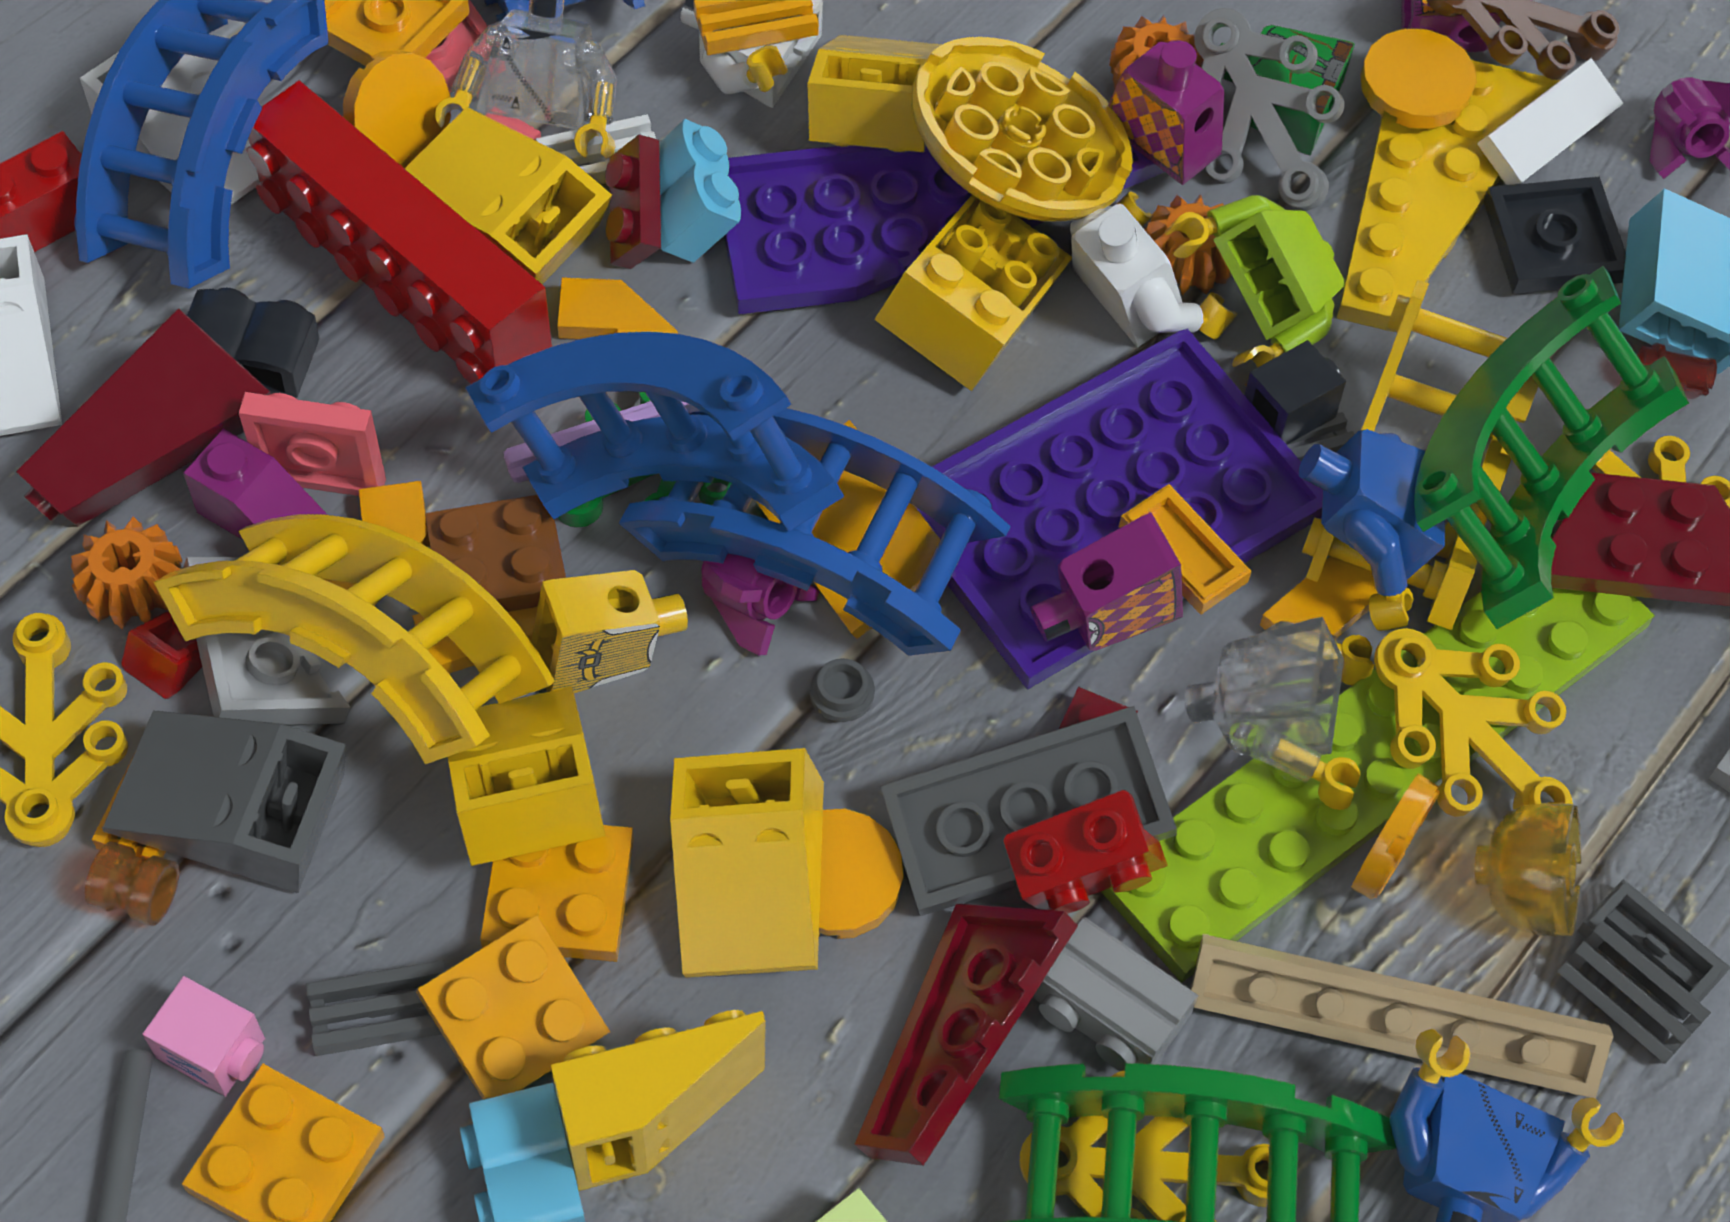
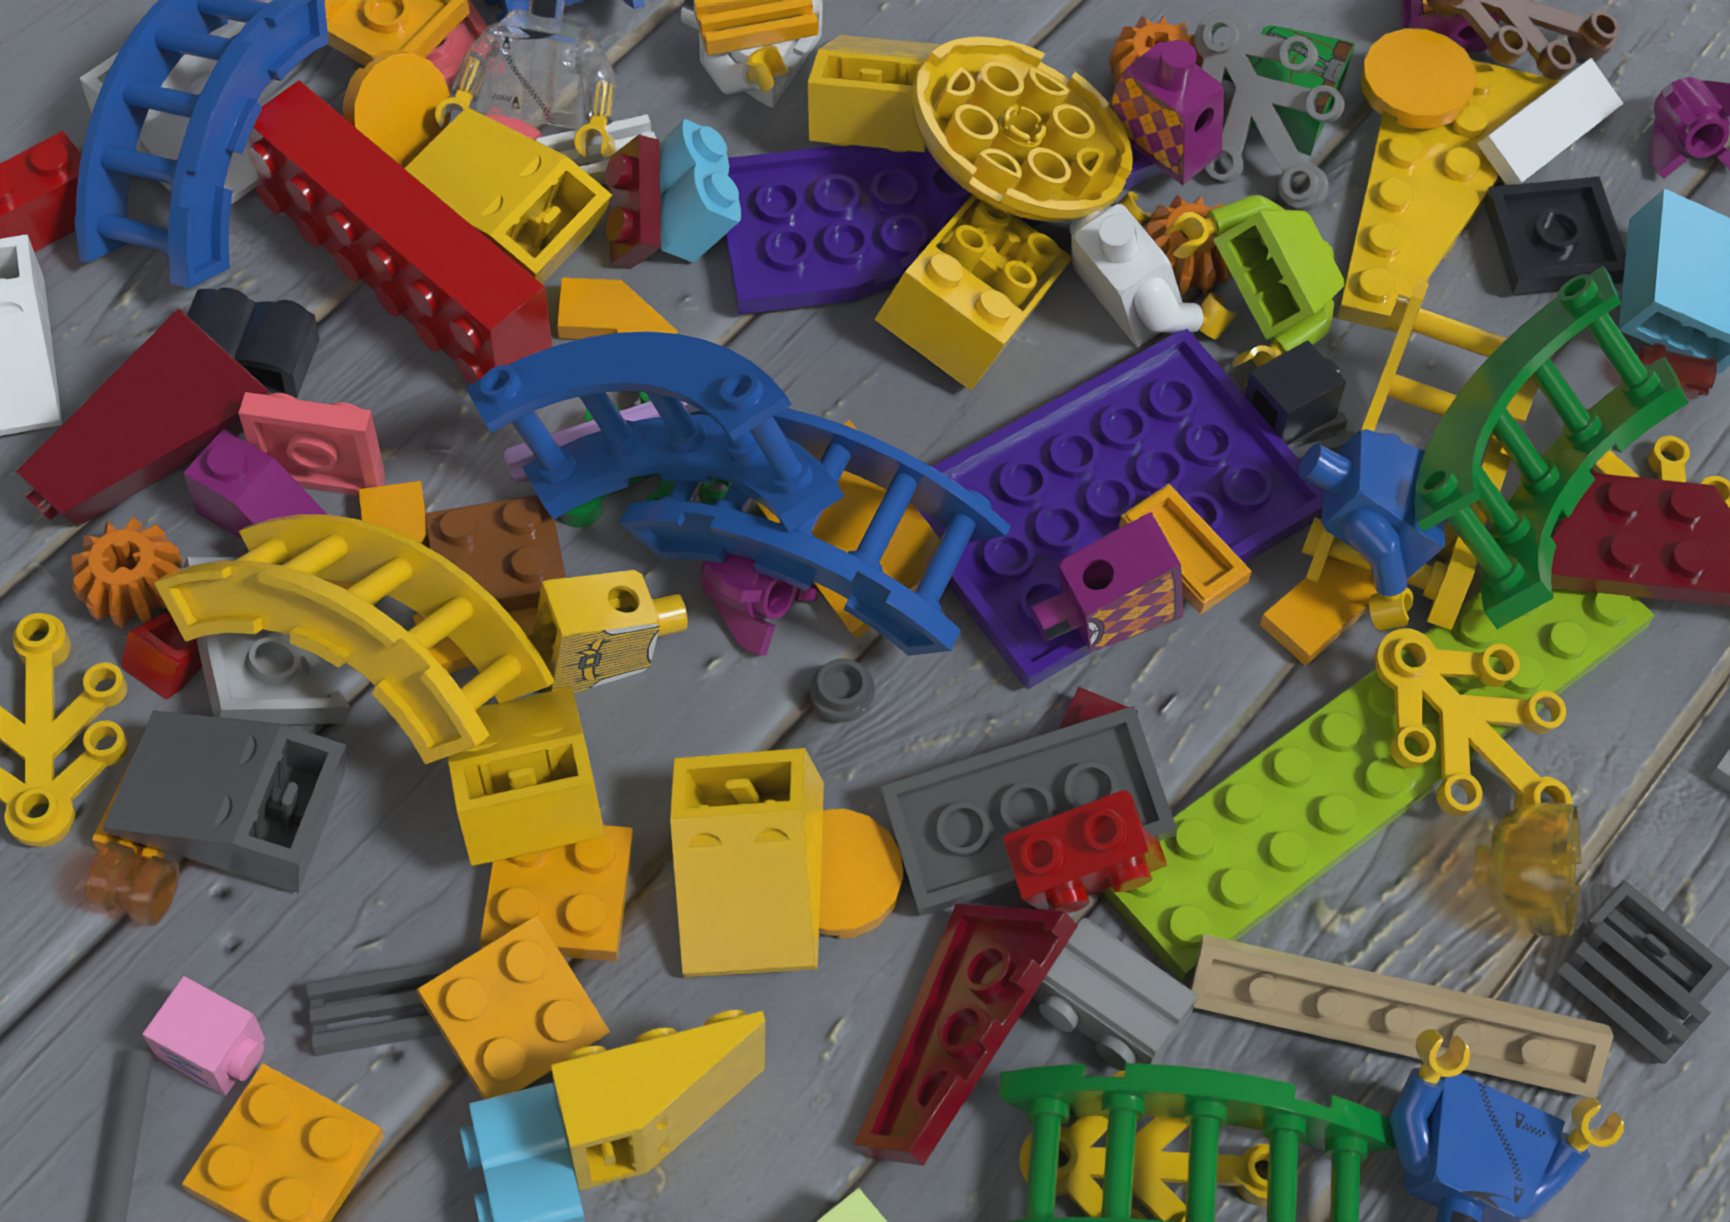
(1281, 701): clear torso -> none
(1396, 837): light orange tile -> none

